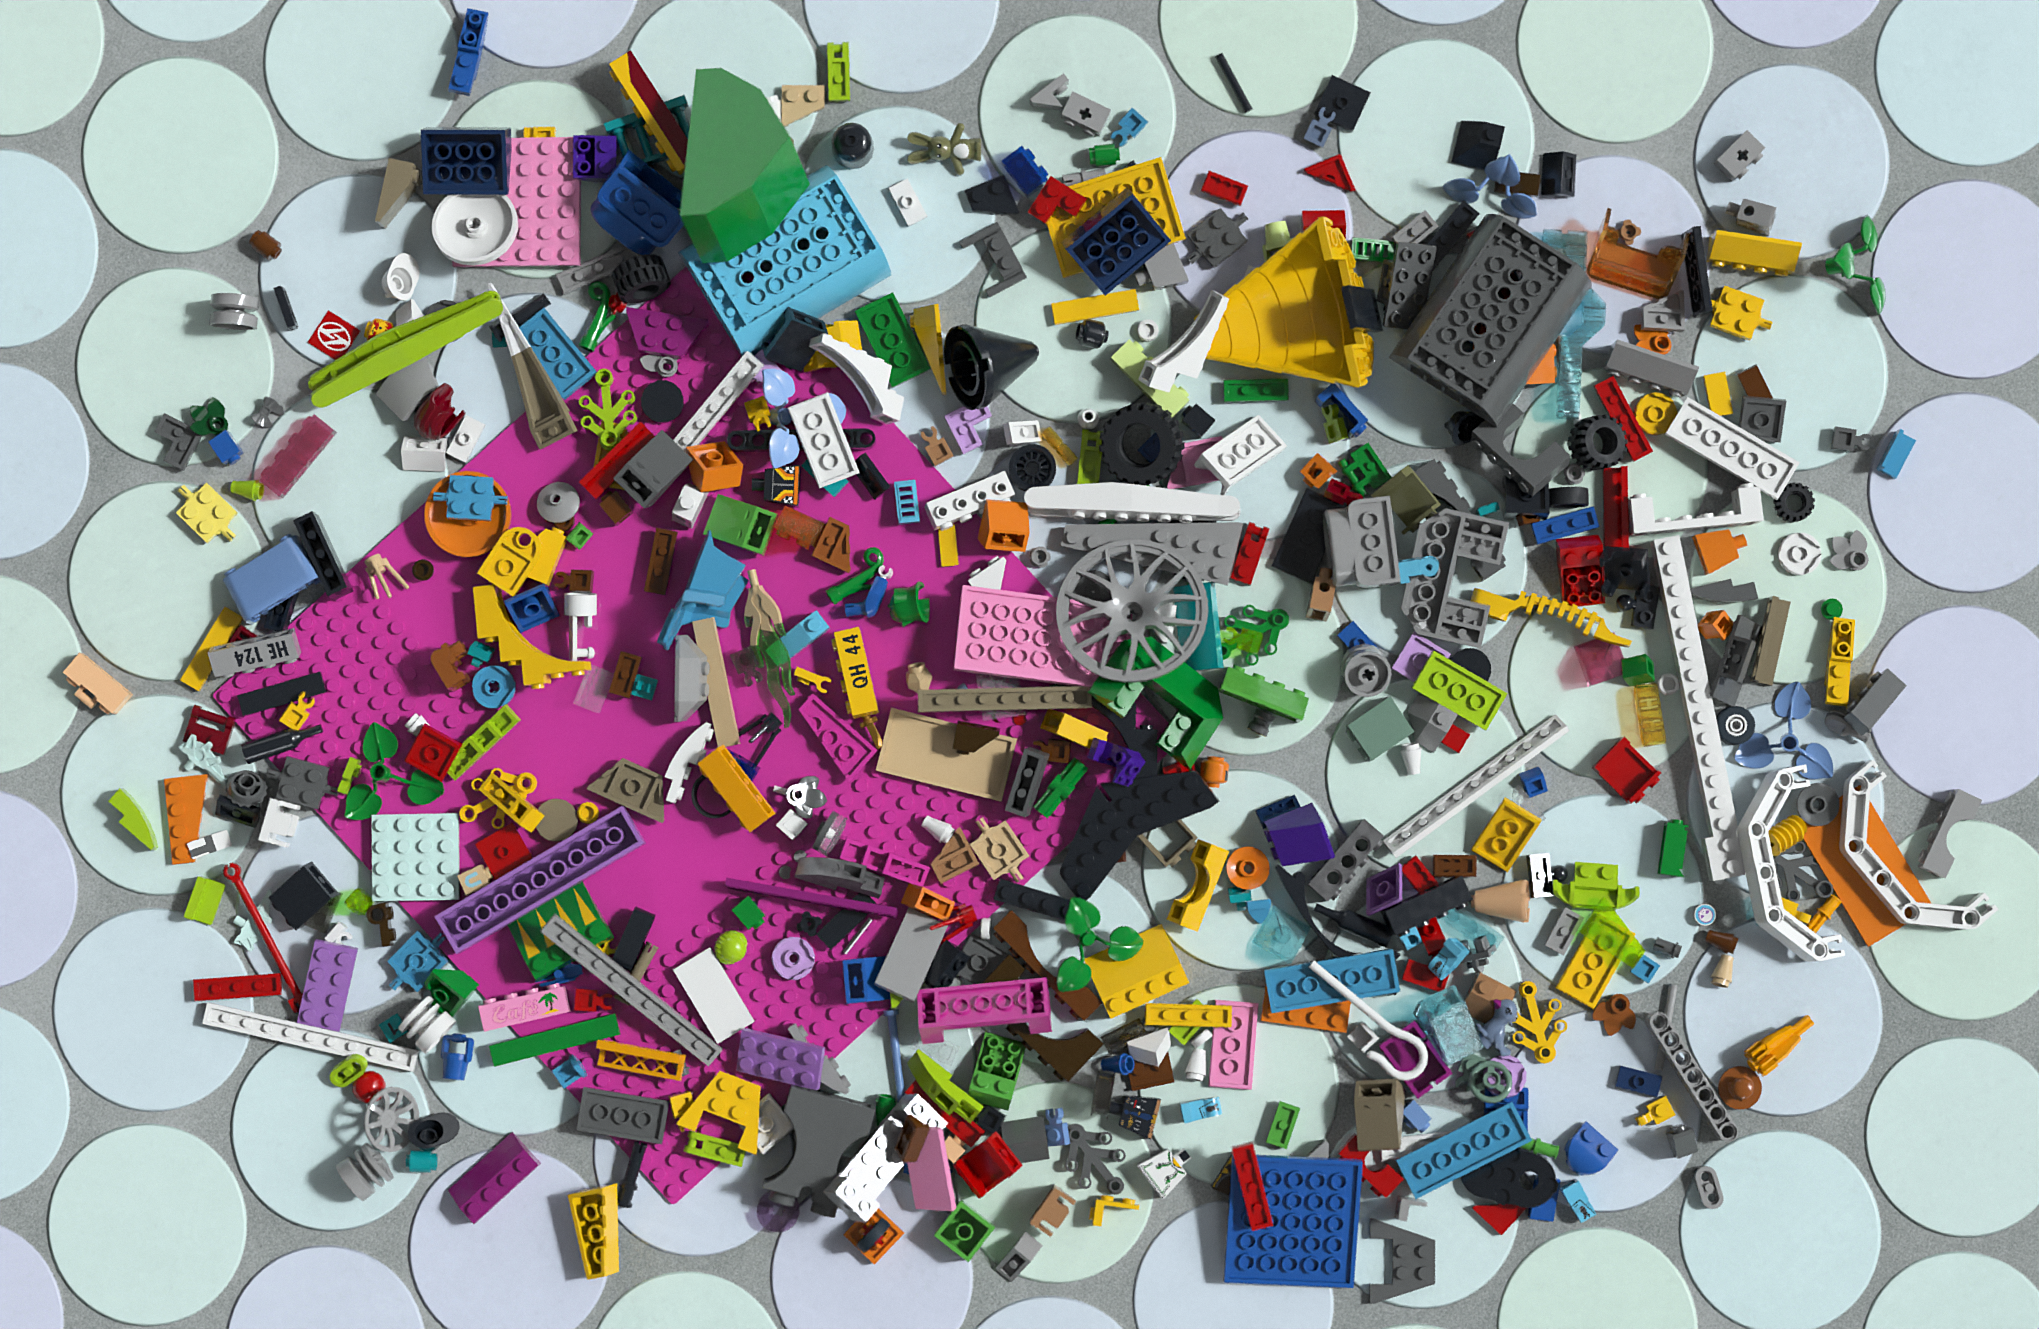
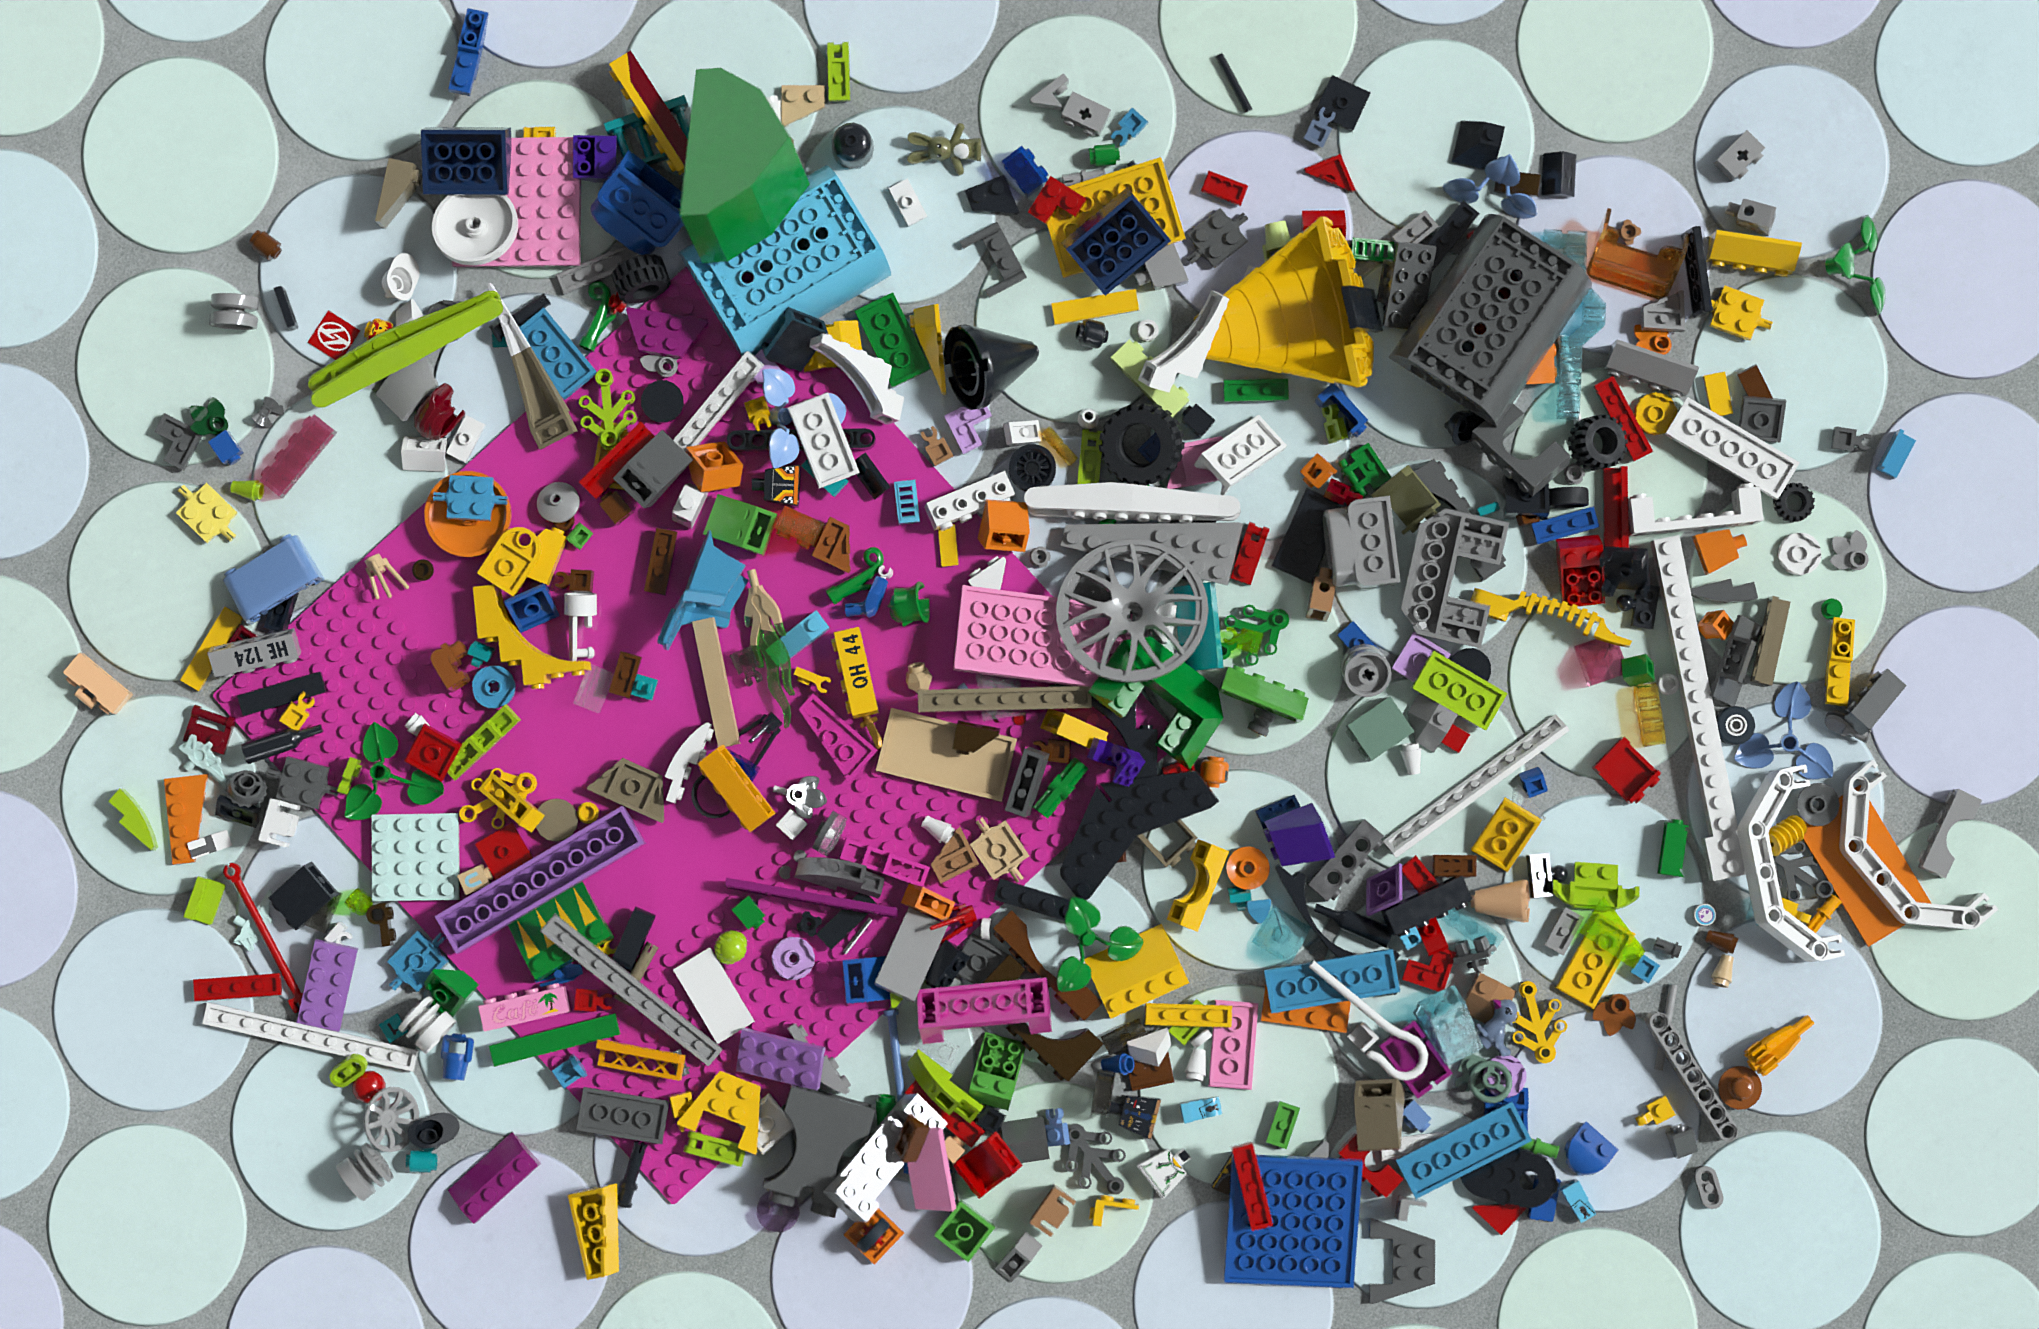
(323, 555): black brick -> none
(690, 678): light grey wedge -> none
(1417, 566): medium azure leg -> none
(1448, 958): medium azure leg -> none
(1638, 1081): dark blue plate -> none

